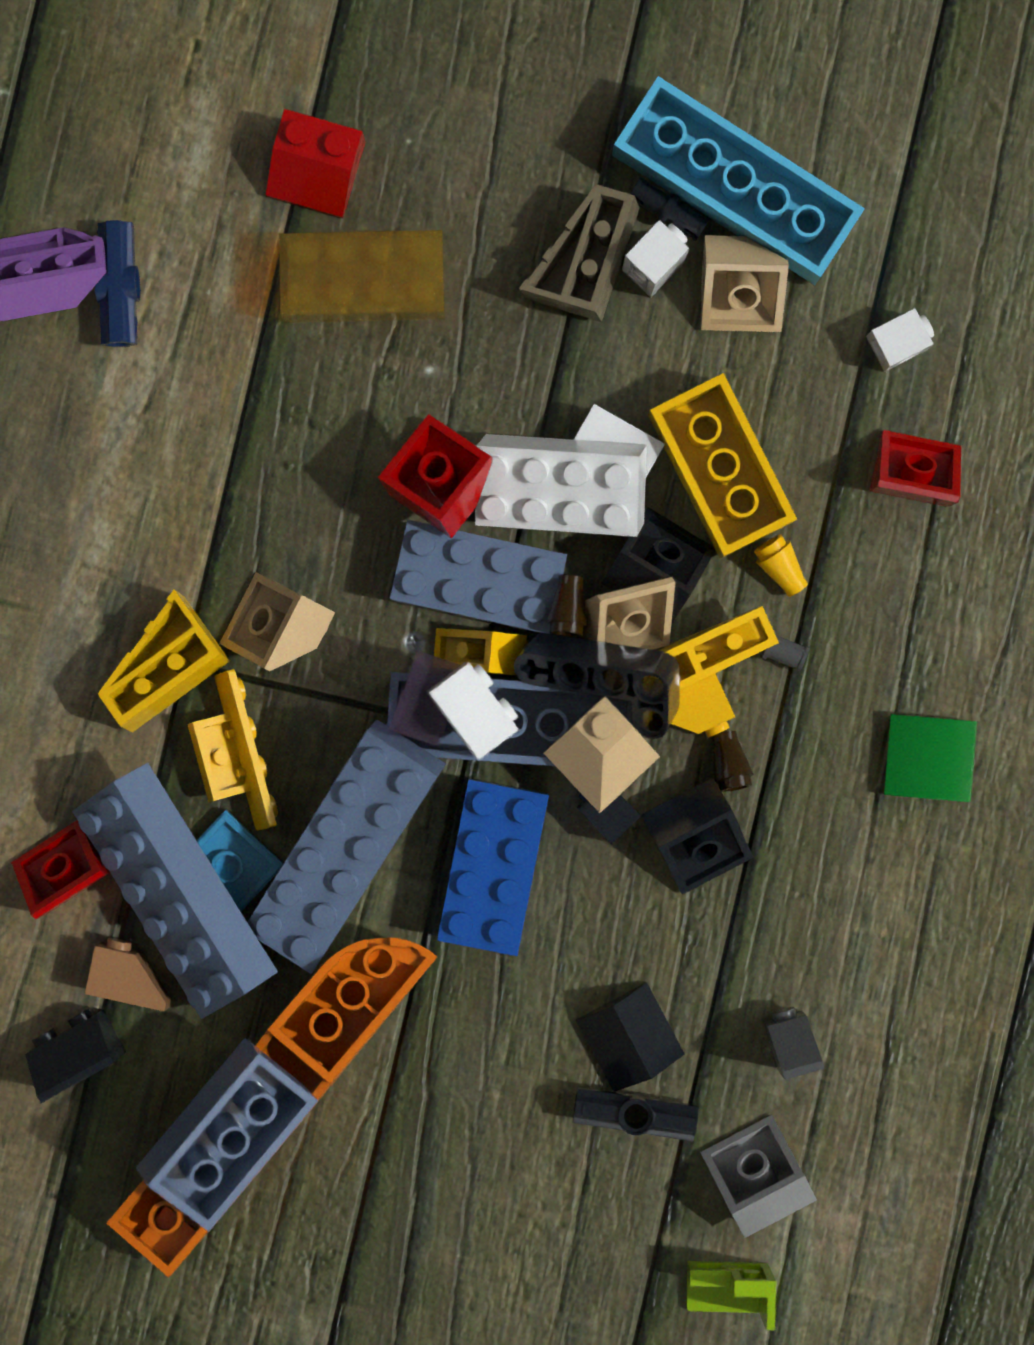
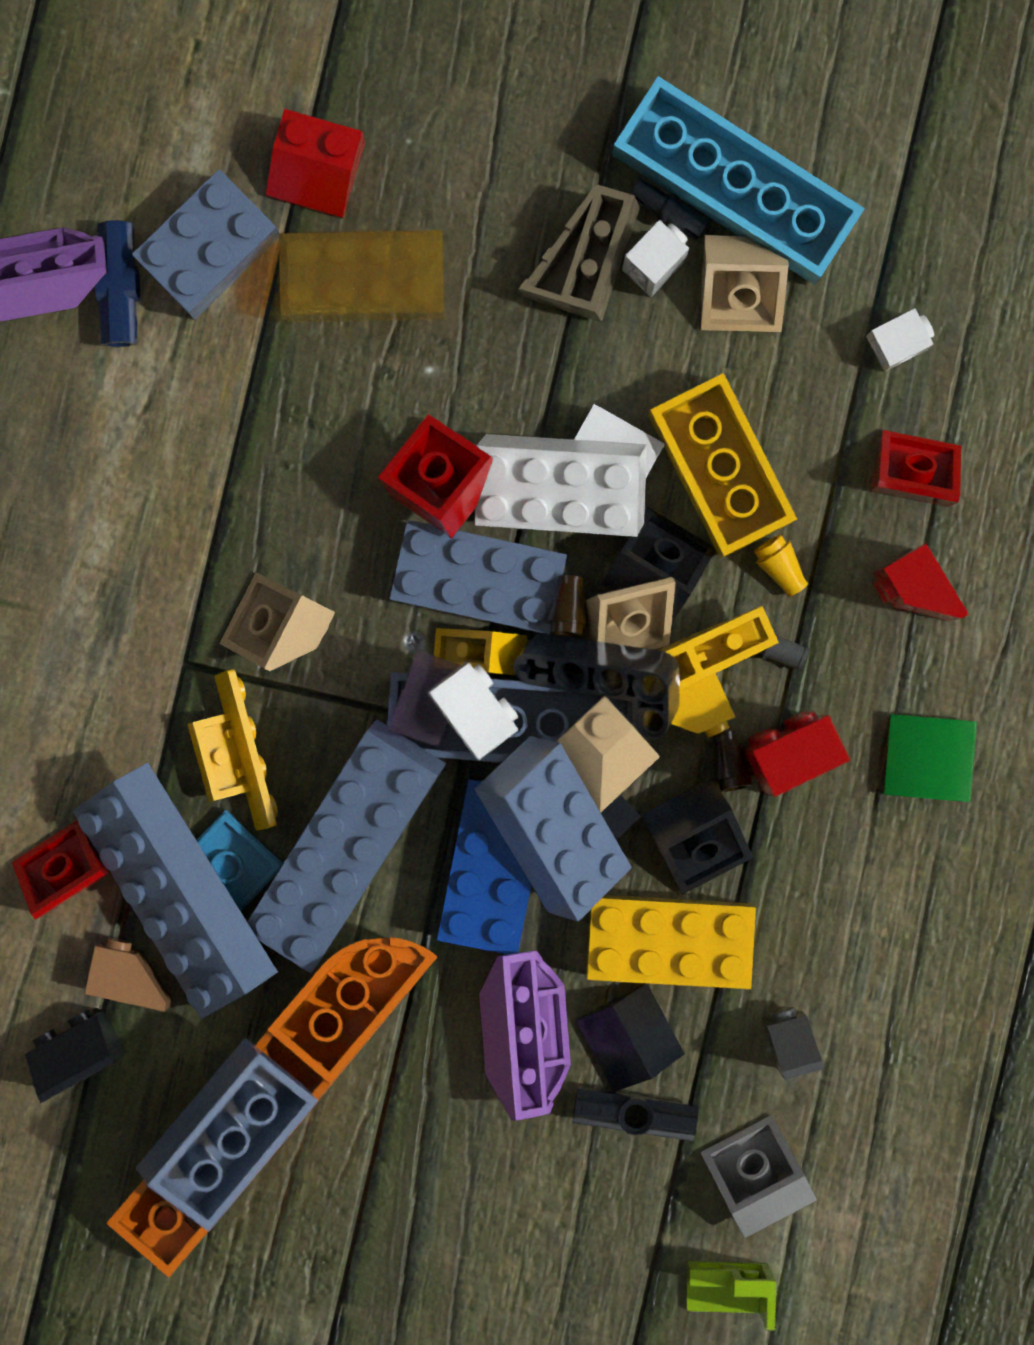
(163, 665): yellow wedge -> none
(207, 244): none -> sand blue brick
(524, 1033): none -> medium lavender wedge
(553, 828): none -> sand blue brick
(671, 942): none -> yellow brick
(795, 754): none -> red brick
(918, 586): none -> red slope

